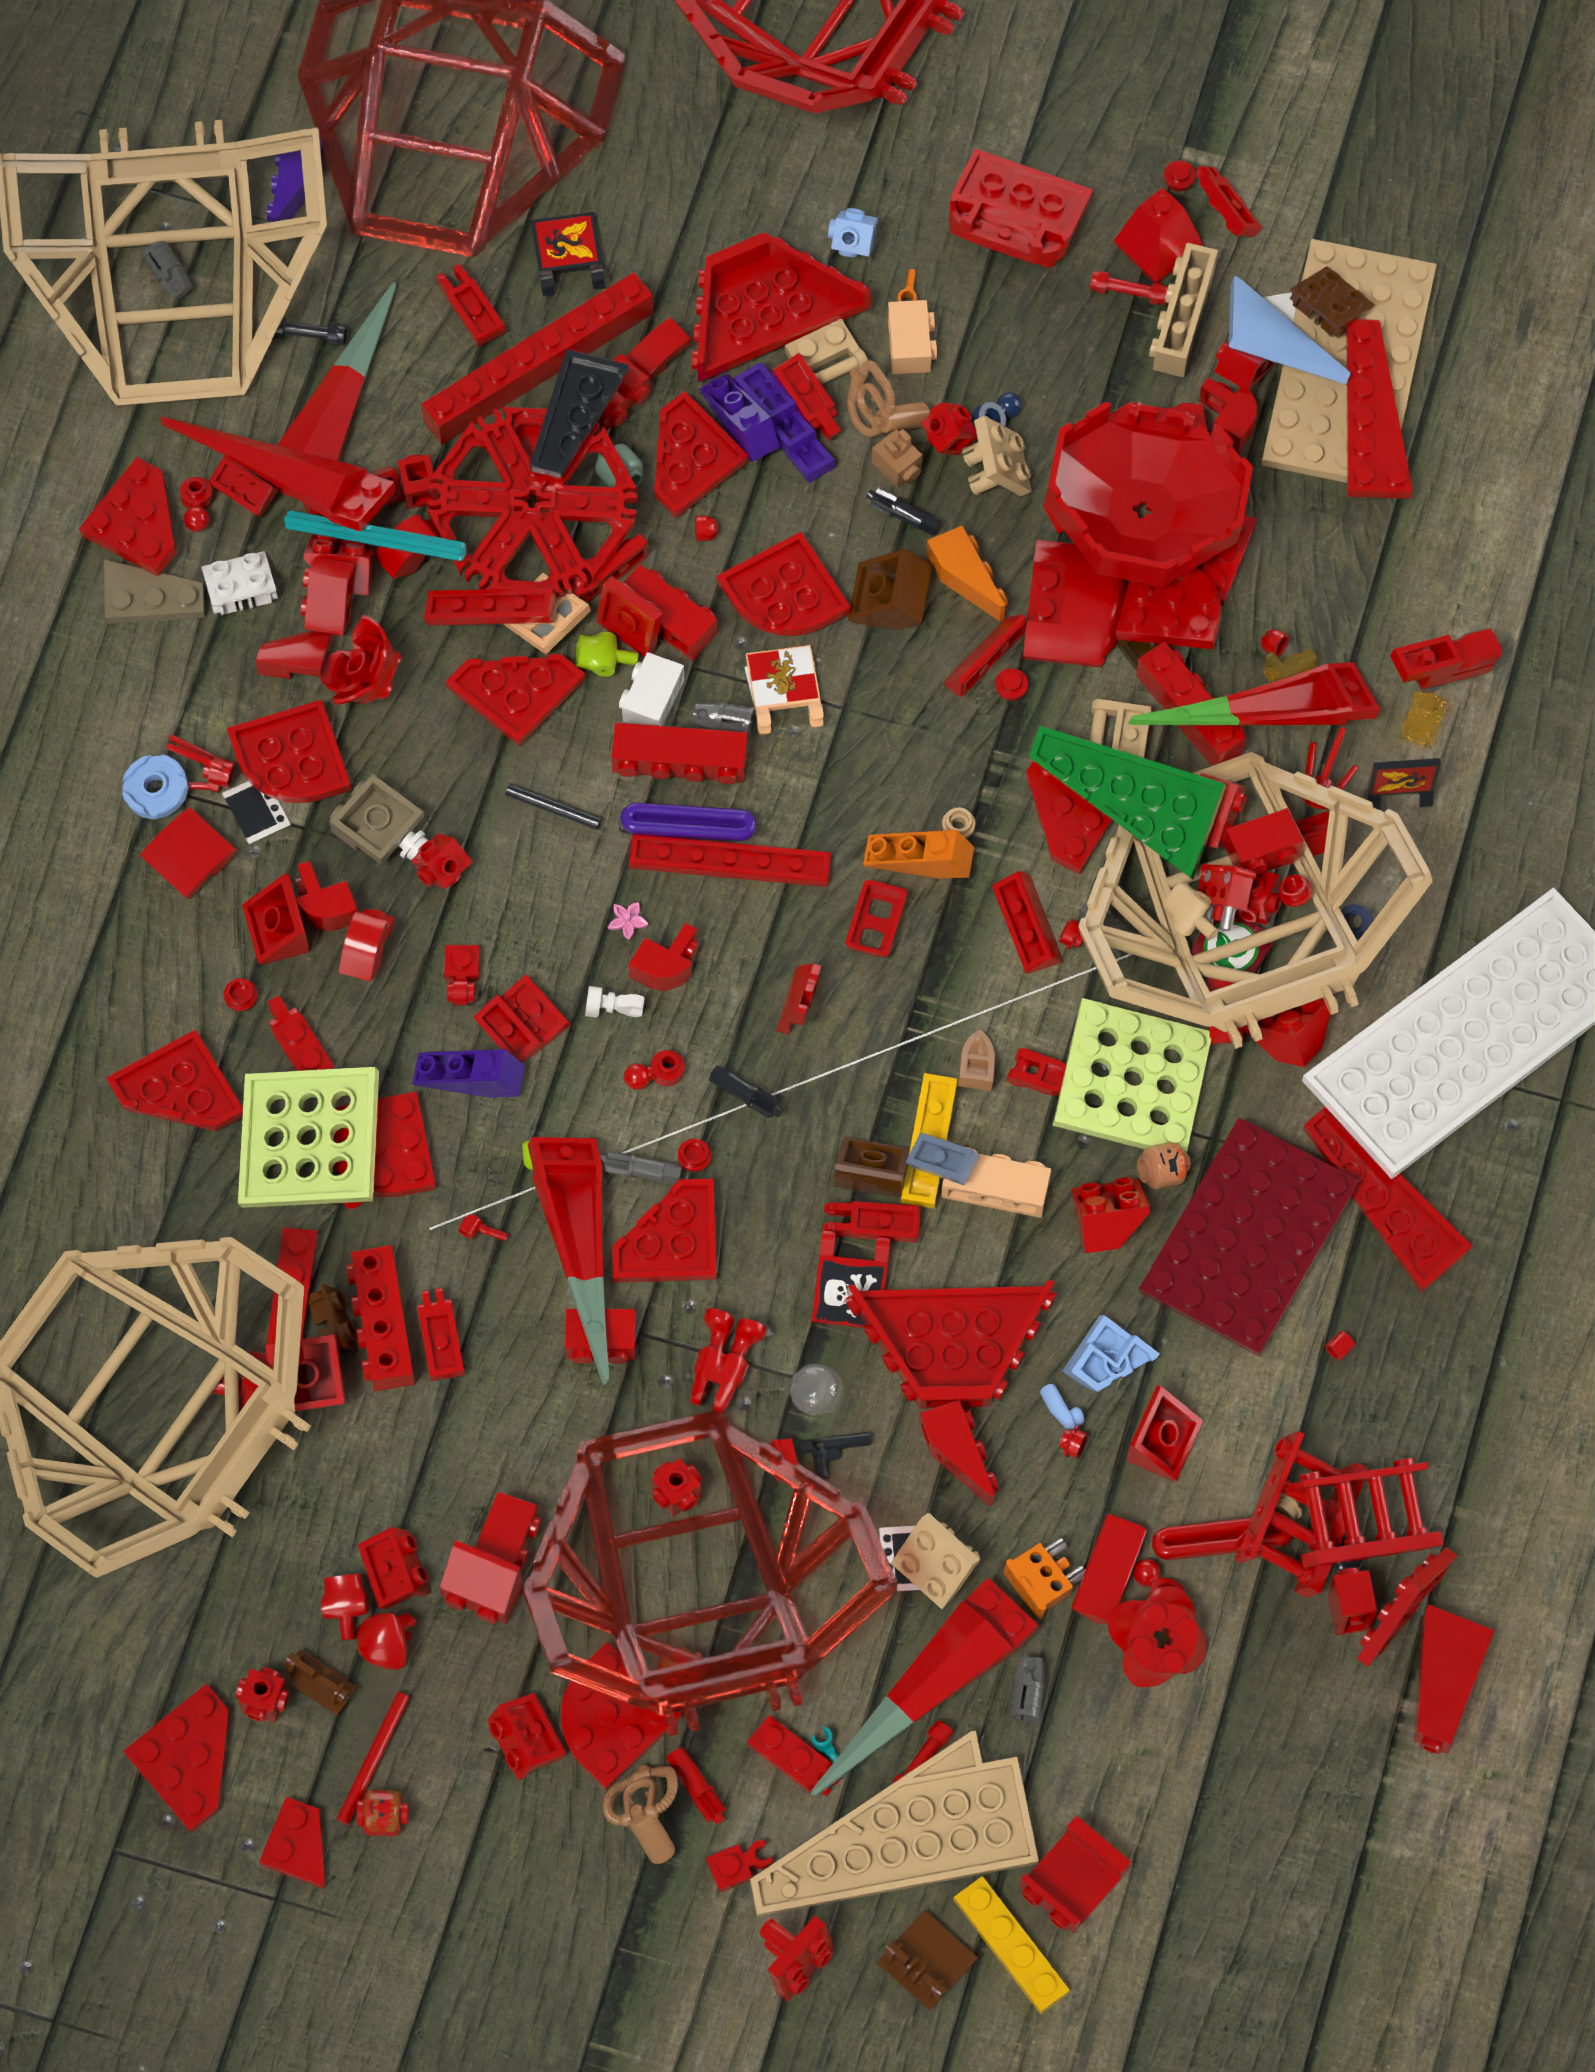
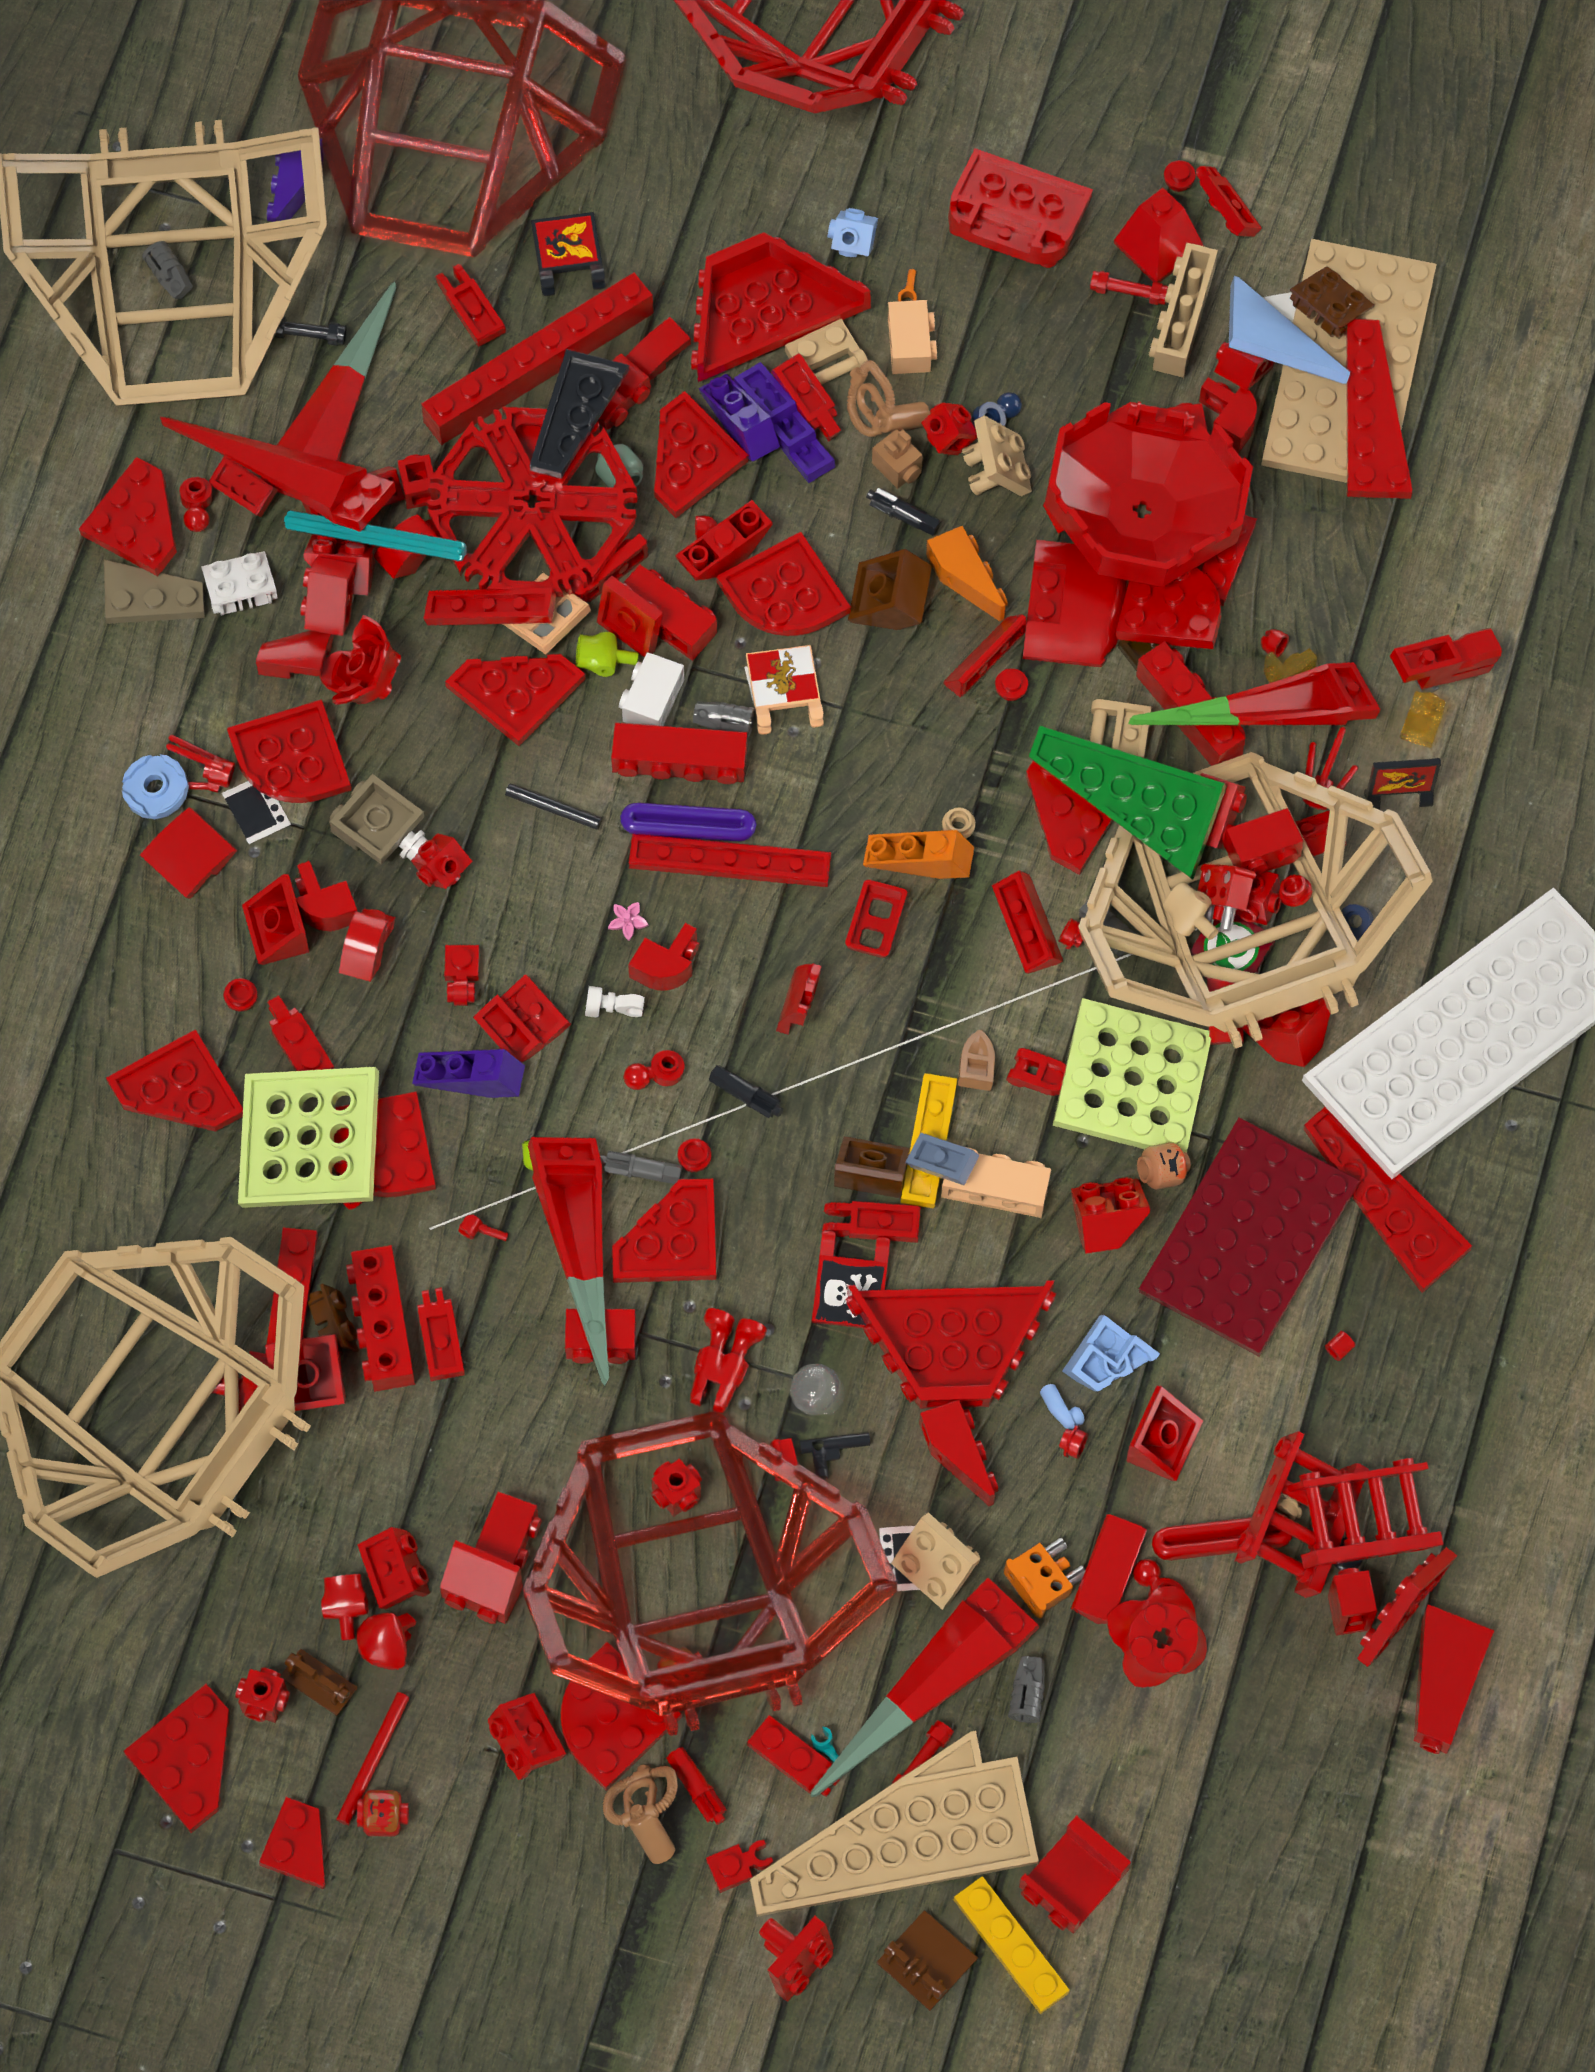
(726, 543): none -> red slope

